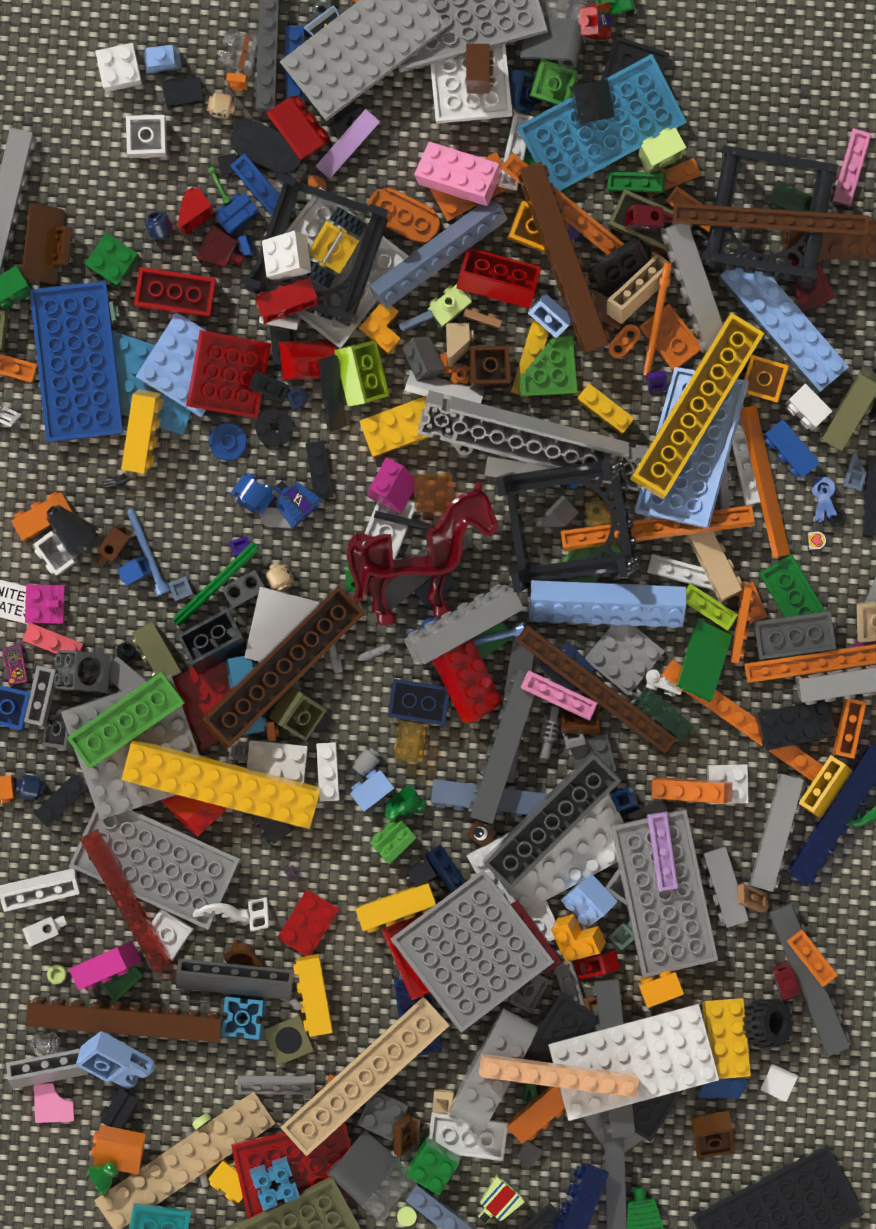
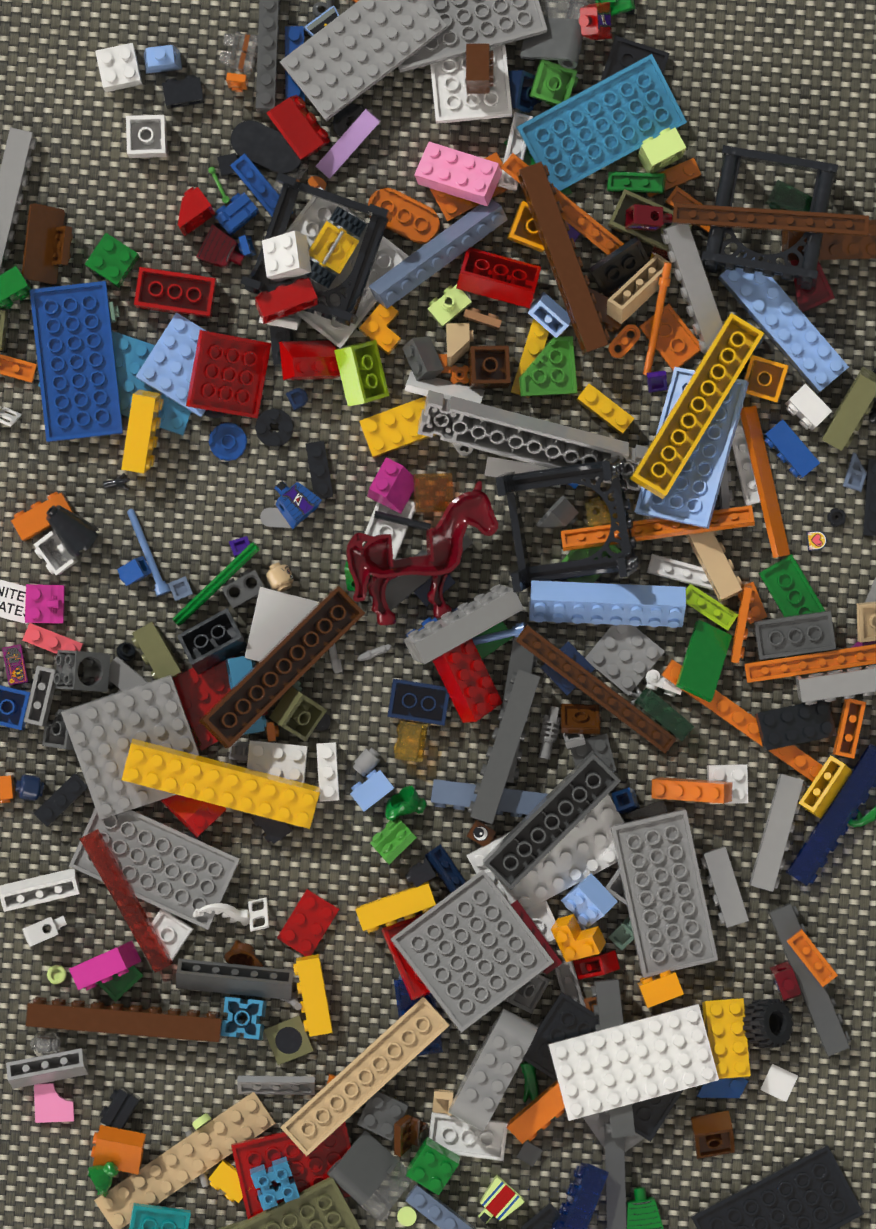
(113, 1060): light blue brick -> none
(119, 539): reddish brown torso -> none
(125, 719): bright green plate -> none
(158, 225): dark blue head -> none
(220, 105): tan head -> none
(252, 494): blue brick -> none
(268, 387): black plate -> none
(291, 872): plate -> none
(332, 393): black tile -> none
(416, 321): sand blue tile -> none
(558, 1075): light nougat brick -> none
(559, 695): bright pink tile -> none
(592, 101): black slope -> none
(662, 851): lavender tile -> none
(752, 898): medium nougat plate -> none
(824, 489): piece -> none
(851, 167): bright pink tile -> none

